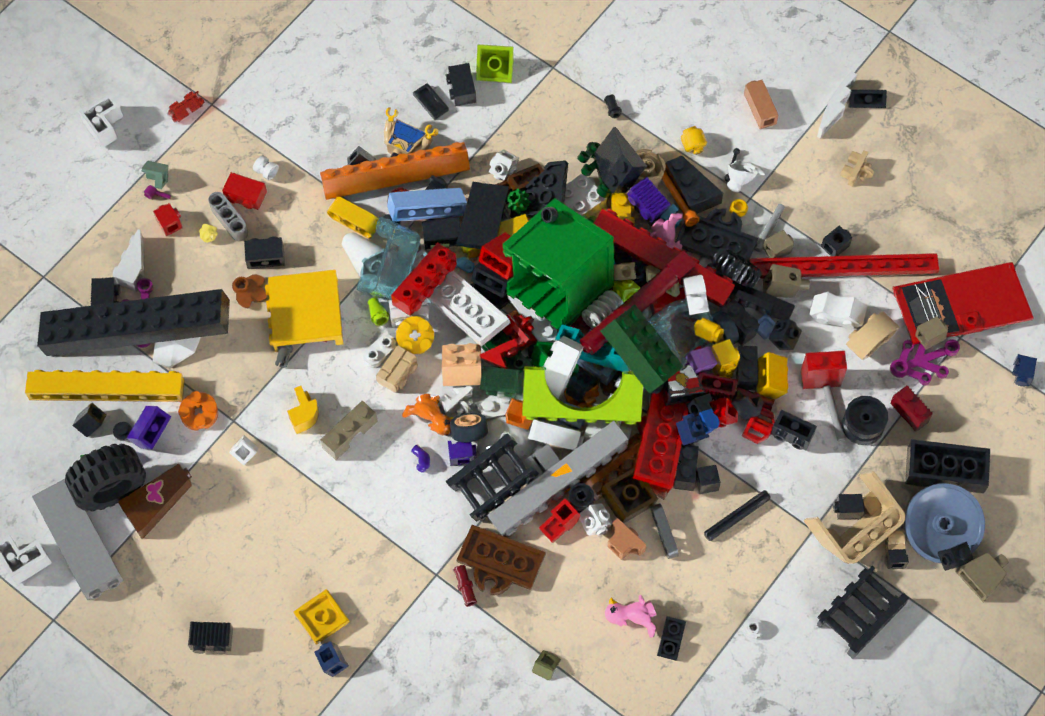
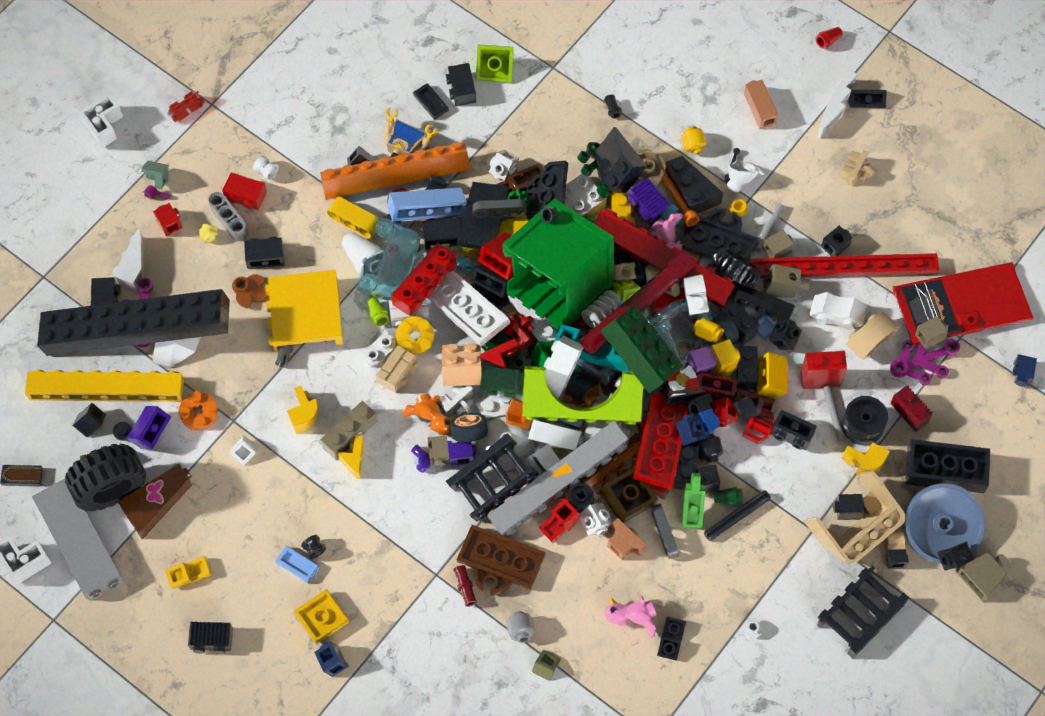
(21, 475): none -> tile
(188, 573): none -> yellow slope
(297, 564): none -> light blue tile
(313, 546): none -> black wheel
(353, 460): none -> yellow slope
(439, 450): none -> dark tan brick
(491, 209): none -> dark grey beam
(520, 626): none -> light grey head
(693, 503): none -> bright green hinge
(710, 448): none -> black head
(729, 496): none -> dark green cone
(828, 37): none -> red cone
(871, 461): none -> yellow brick

